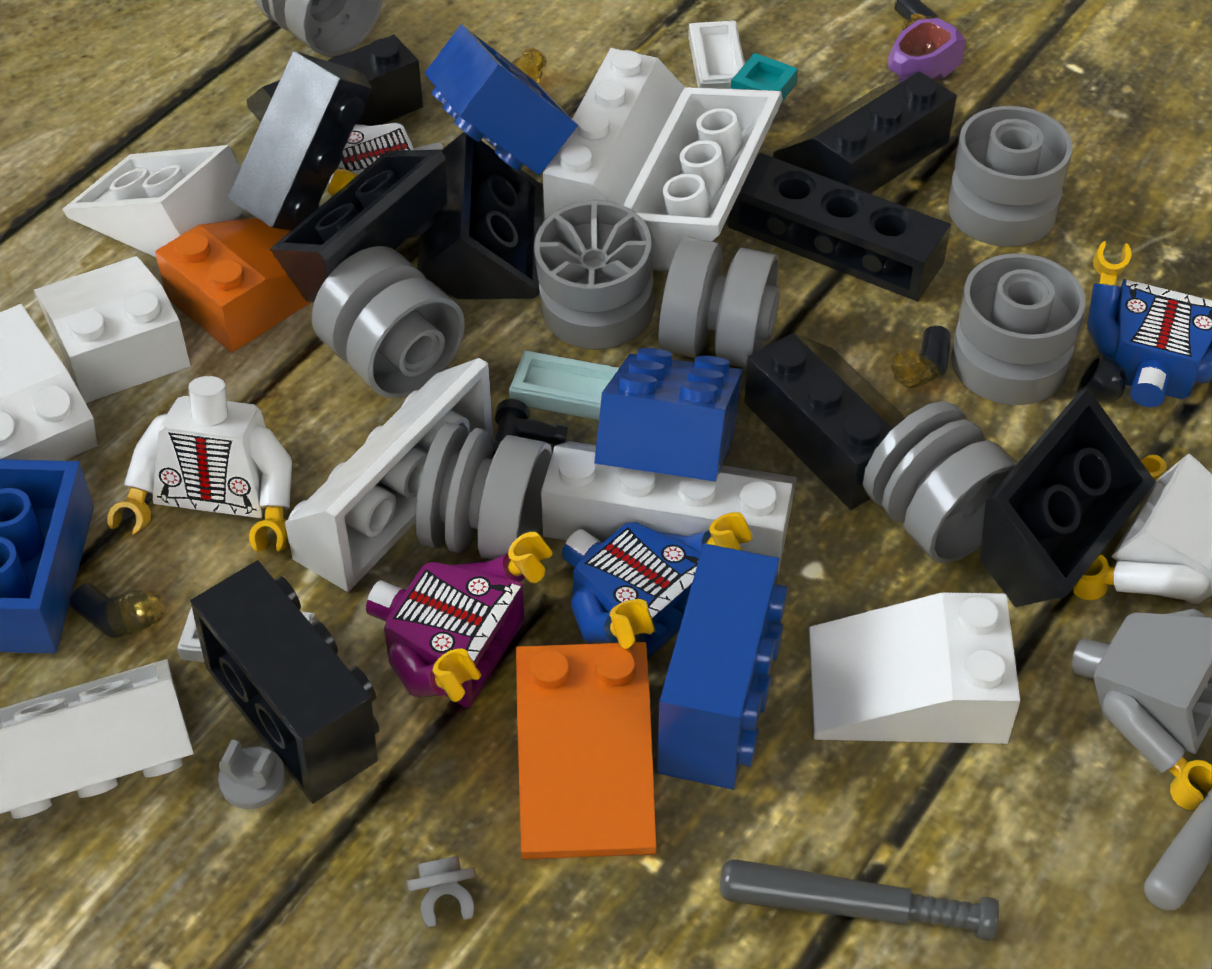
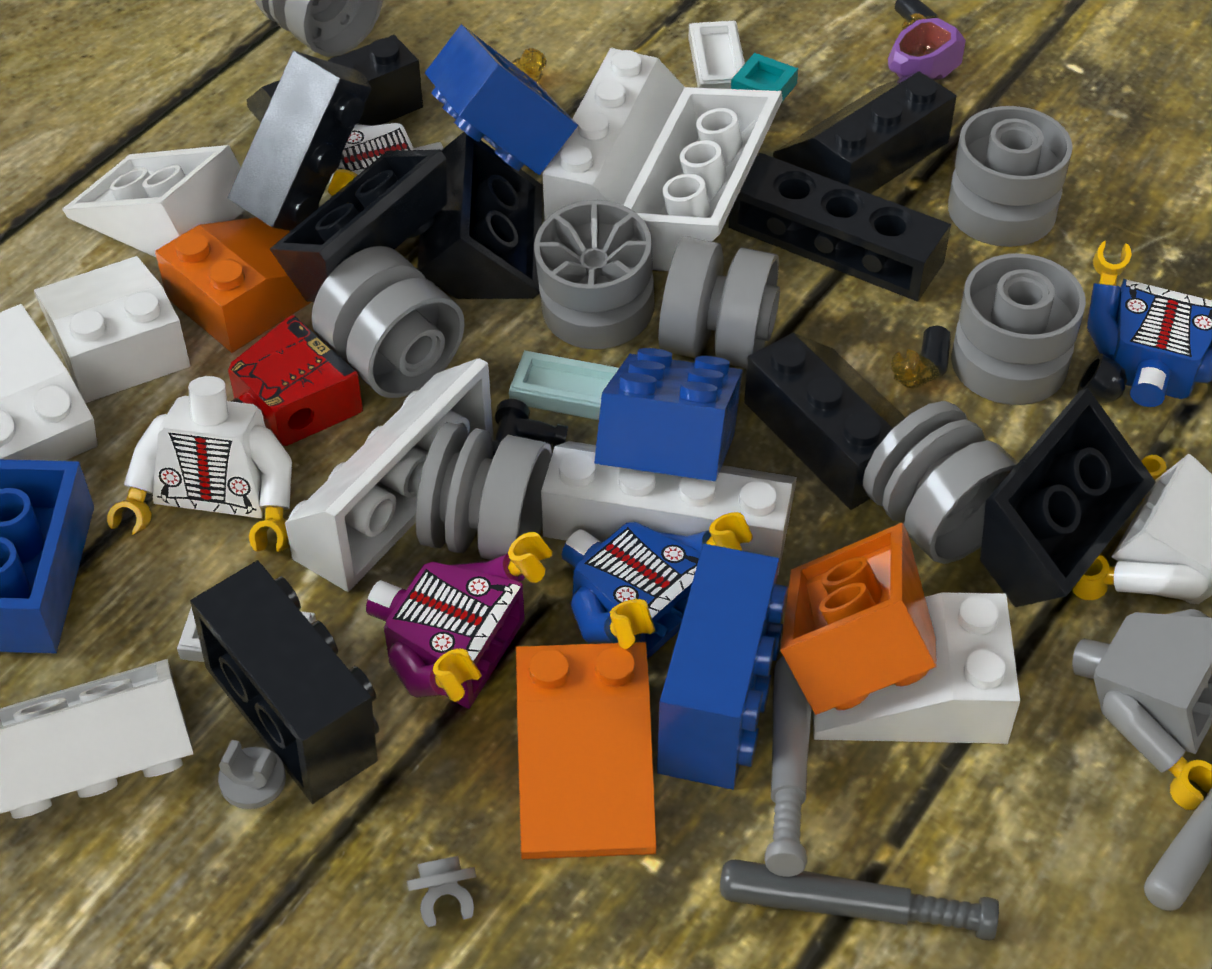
(118, 614): clear yellow arm -> none
(295, 382): none -> red torso
(789, 772): none -> light grey piece
(858, 622): none -> orange slope

